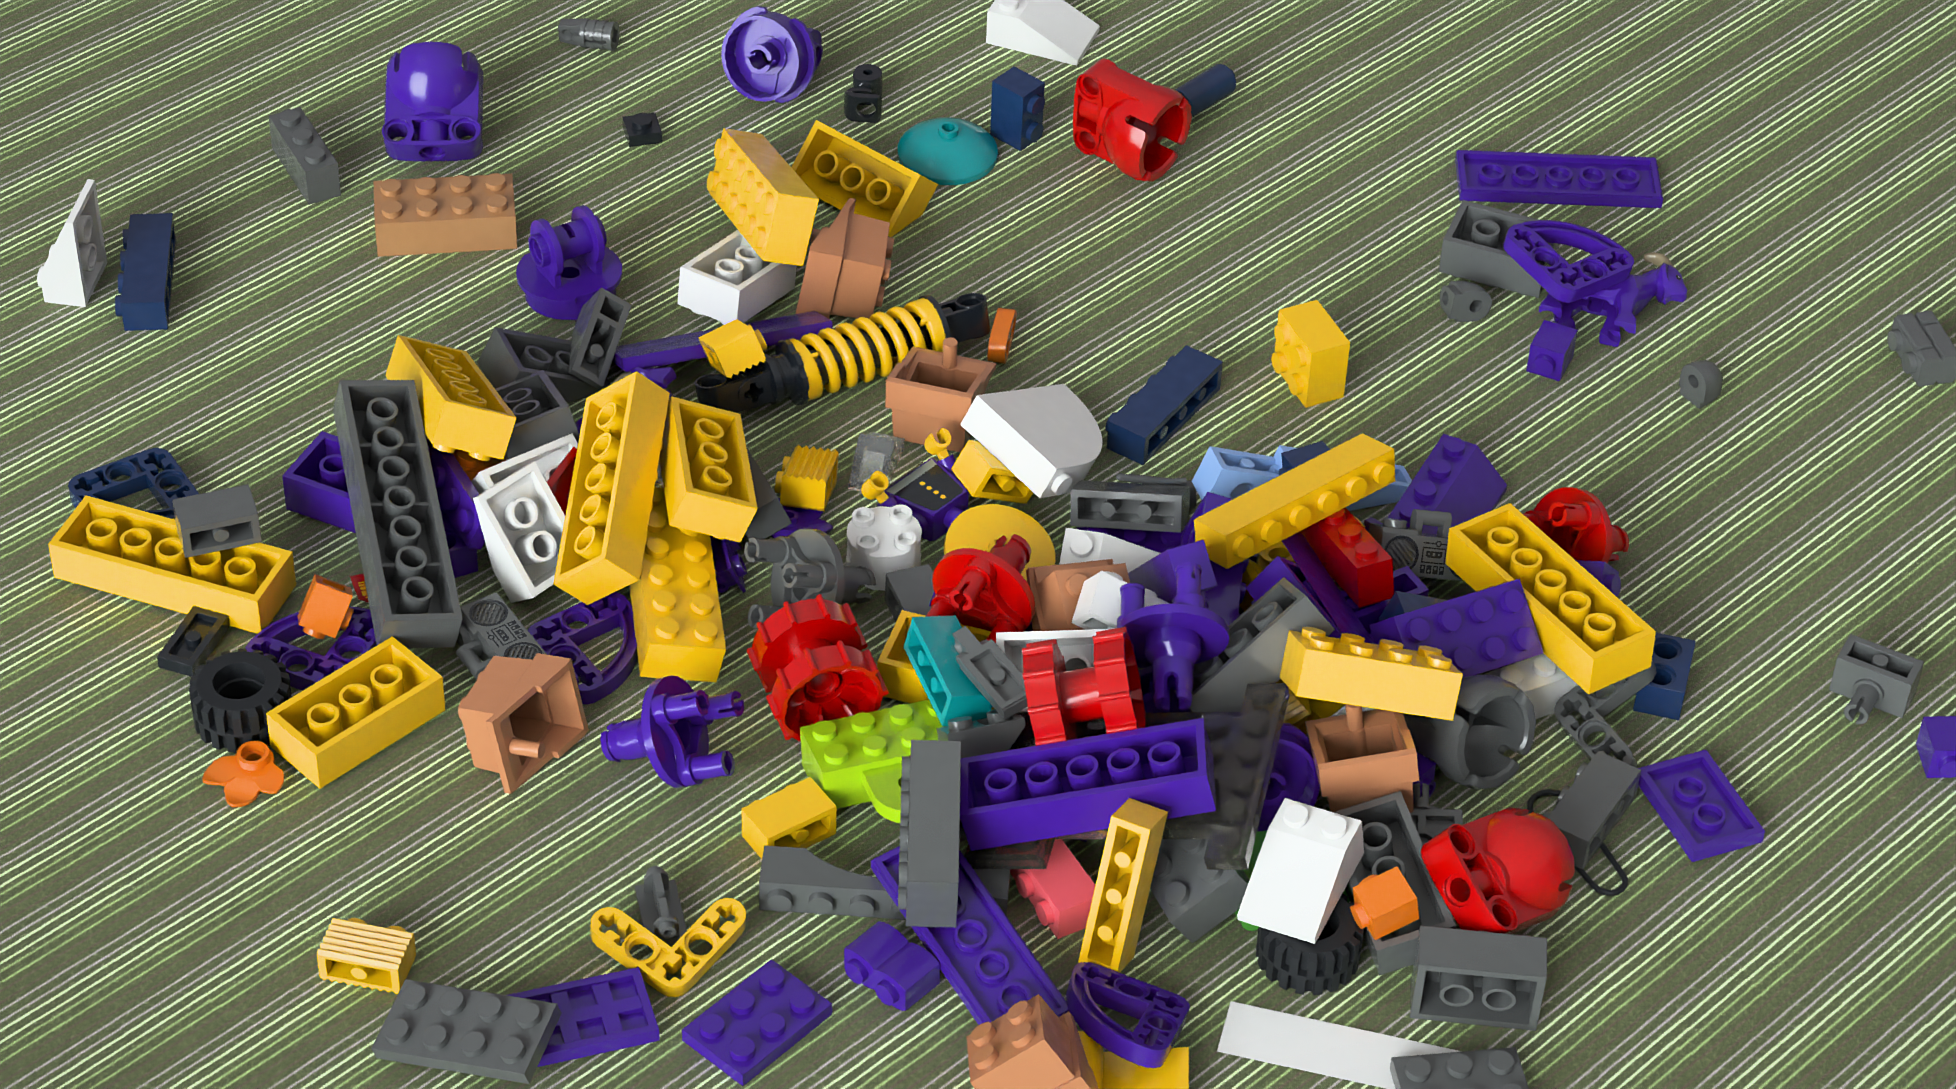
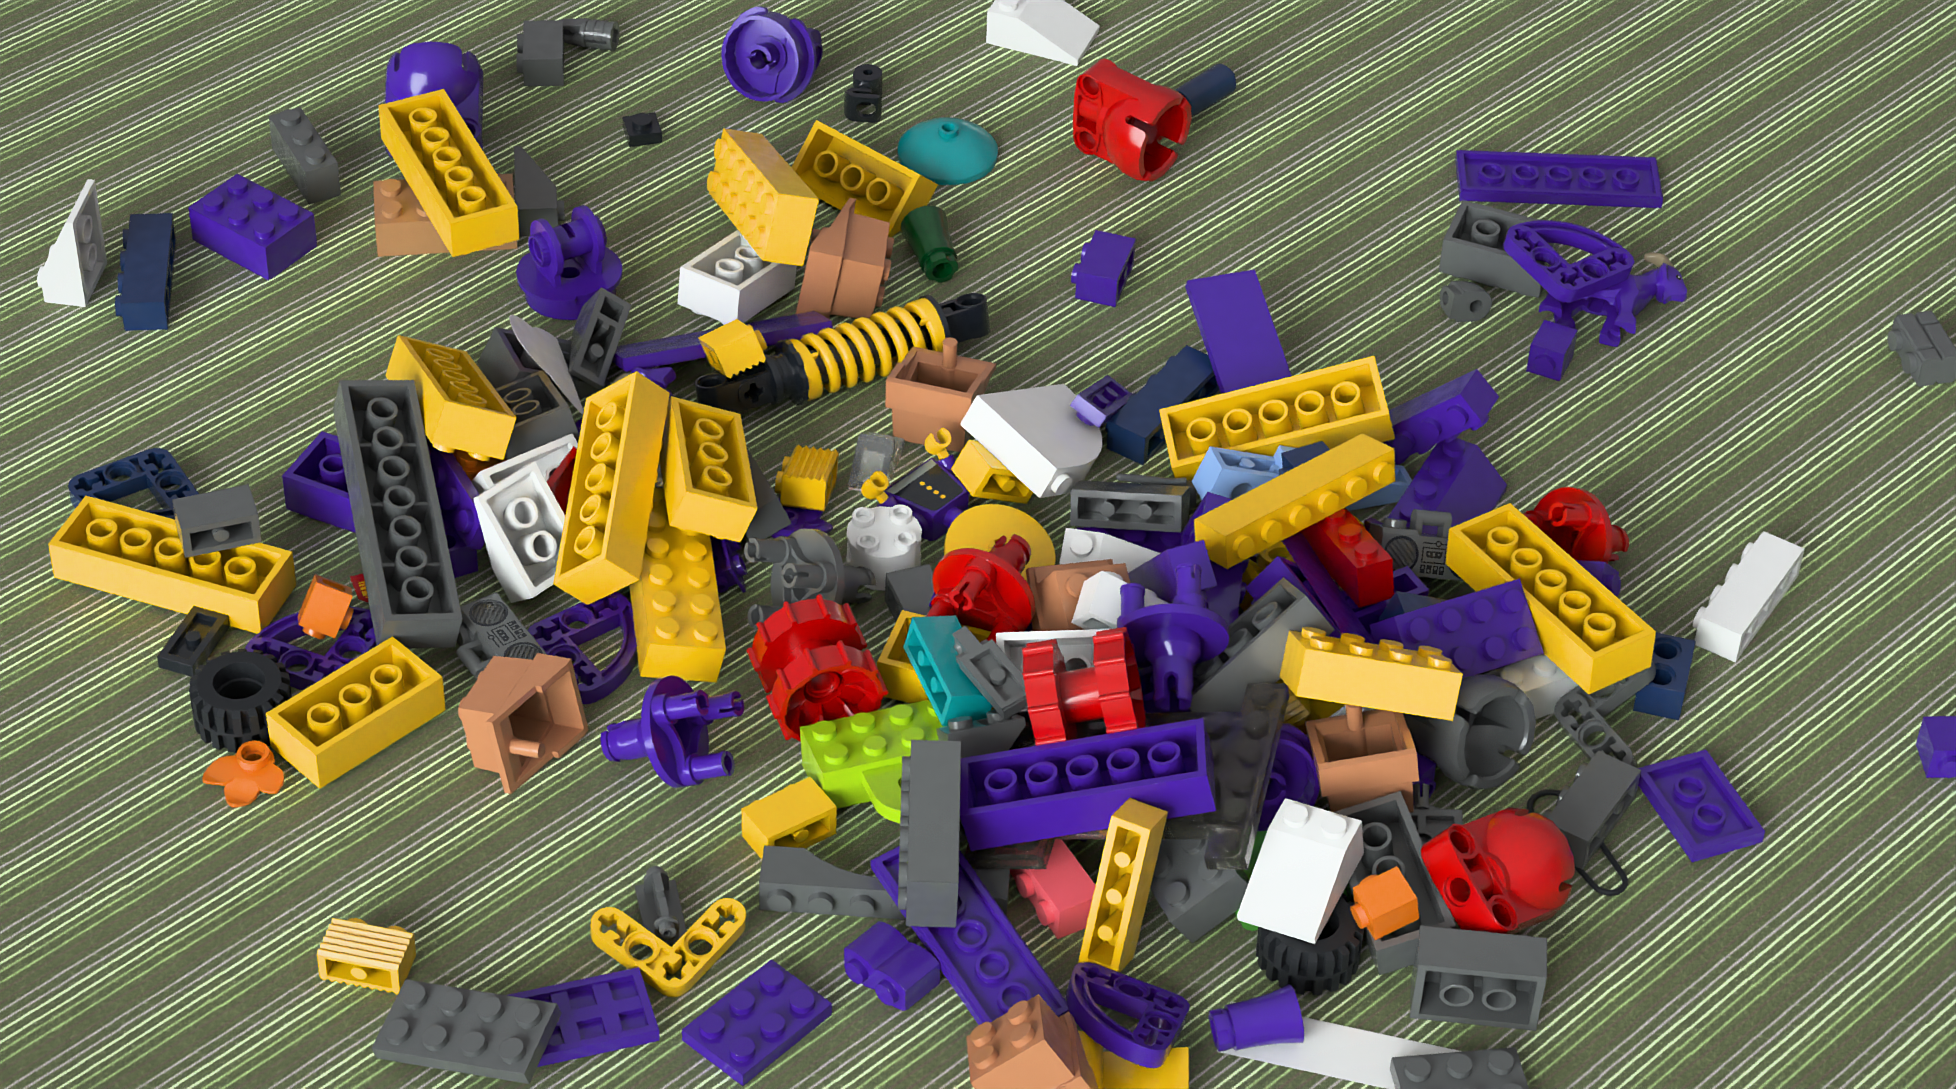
(253, 226): none -> dark purple brick
(449, 173): none -> yellow brick
(534, 194): none -> dark grey slope
(541, 53): none -> dark grey brick
(548, 355): none -> white sticker
(930, 240): none -> dark green plant
(1001, 335): orange beam -> none
(1017, 108): dark blue brick -> none
(1100, 401): none -> dark purple plate
(1104, 268): none -> dark purple brick
(1237, 330): none -> dark purple tile
(1258, 1021): none -> dark purple plant
(1288, 412): none -> yellow brick
(1311, 353): yellow brick -> none
(1441, 415): none -> dark purple brick
(1700, 382): dark grey piece -> none
(1747, 596): none -> white brick
(1874, 678): dark grey brick -> none

